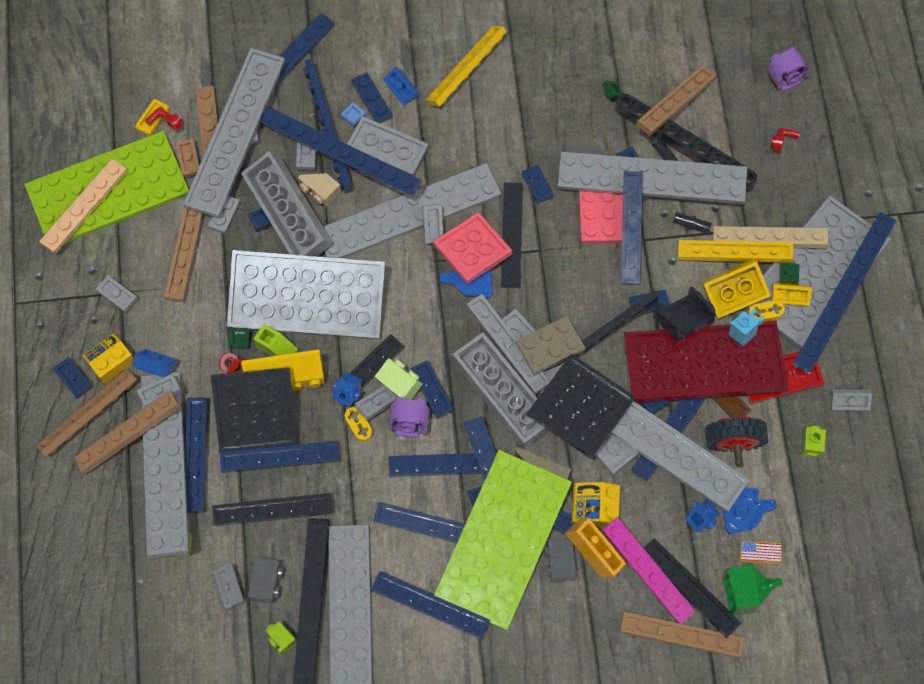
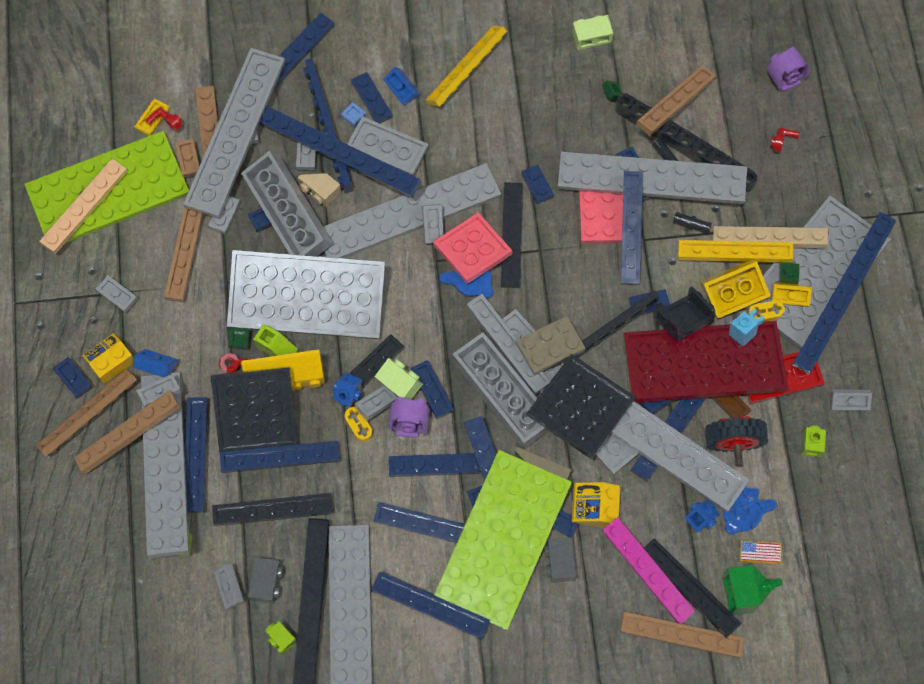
(592, 32): none -> yellowish green brick
(595, 548): light orange brick -> none

